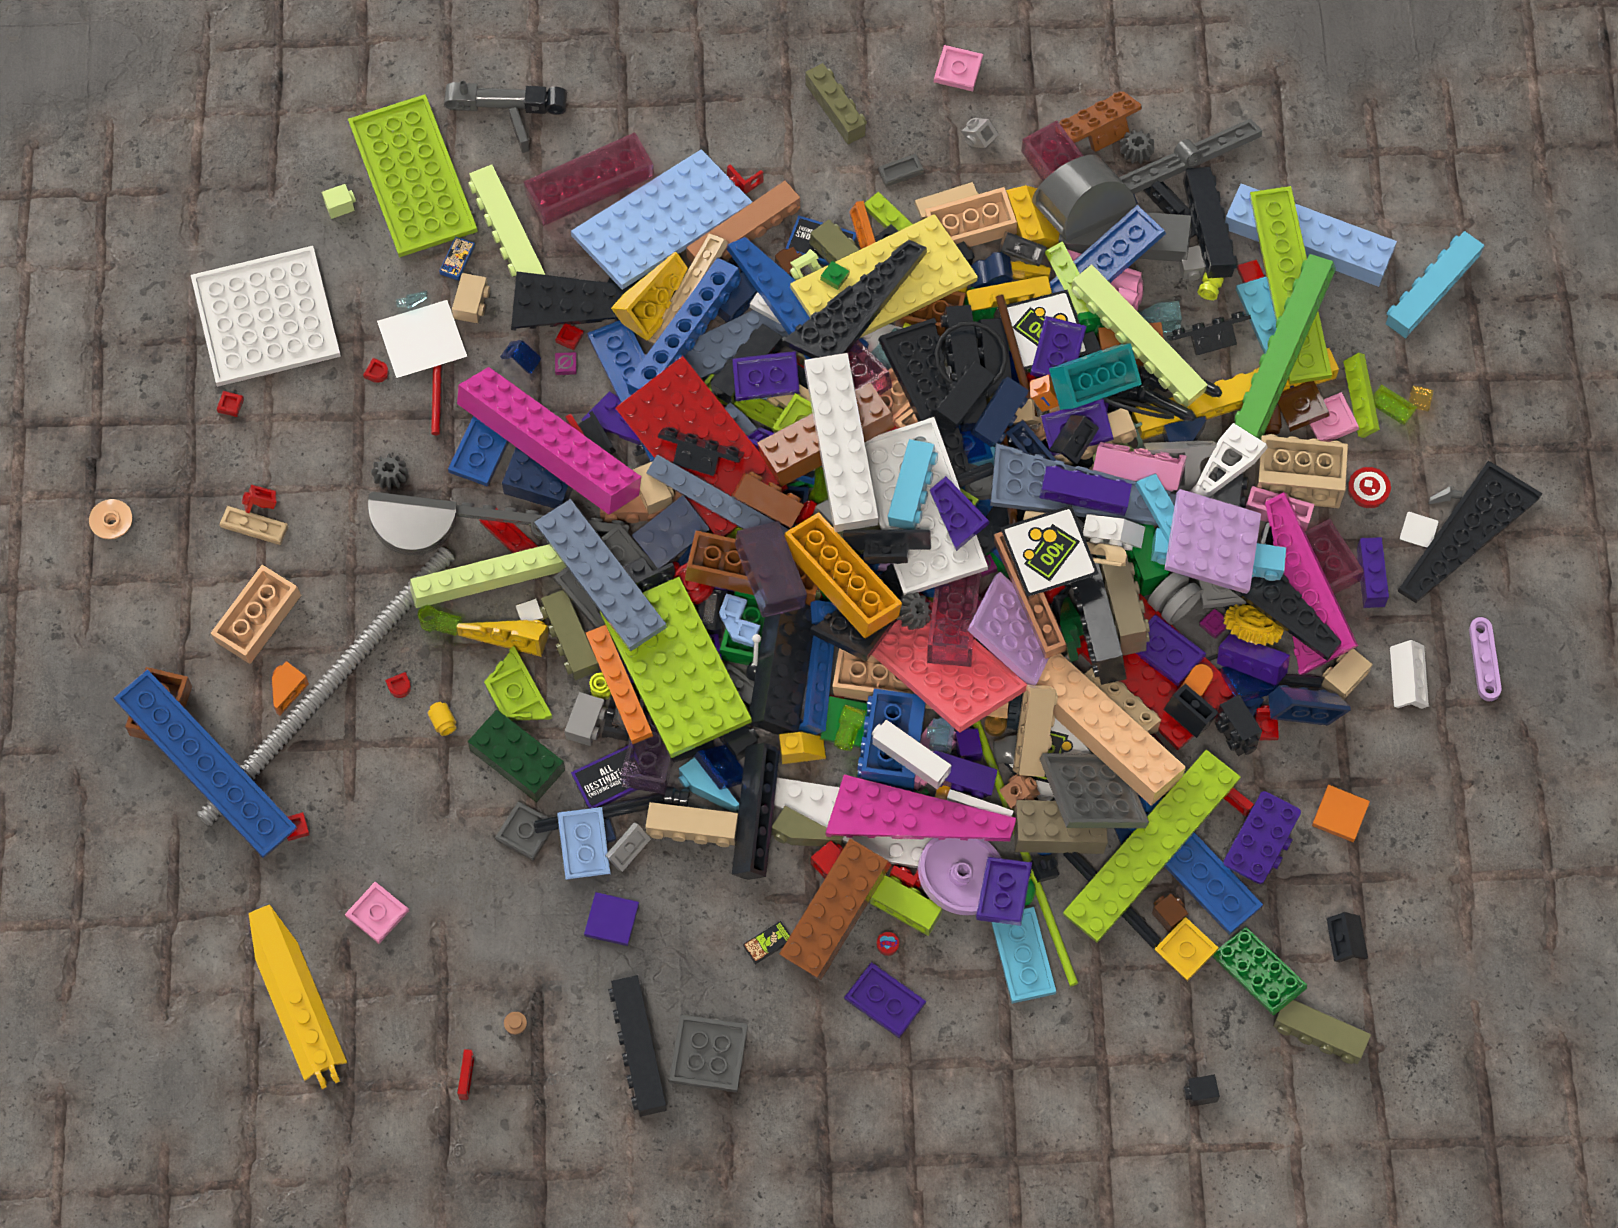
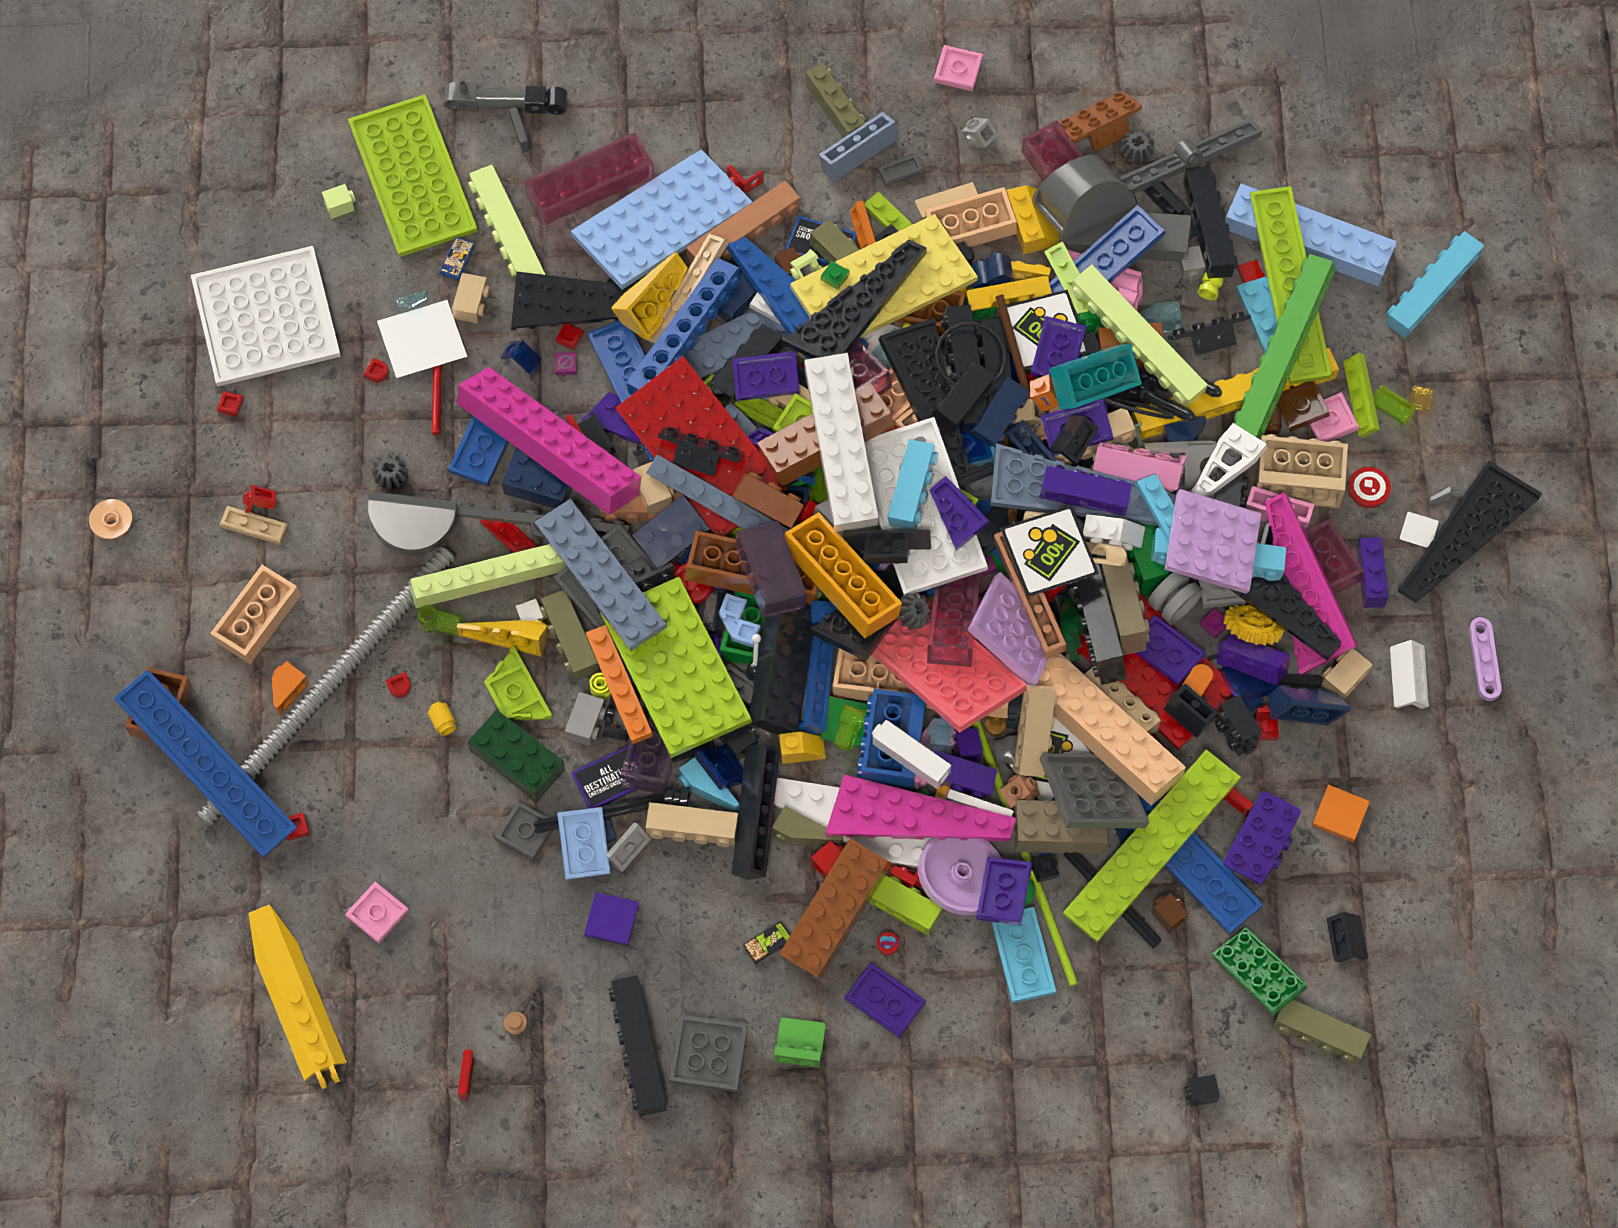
(799, 1042): none -> bright green bracket
(858, 146): none -> sand blue brick
(1022, 248): black brick -> none
(1186, 949): yellow plate -> none

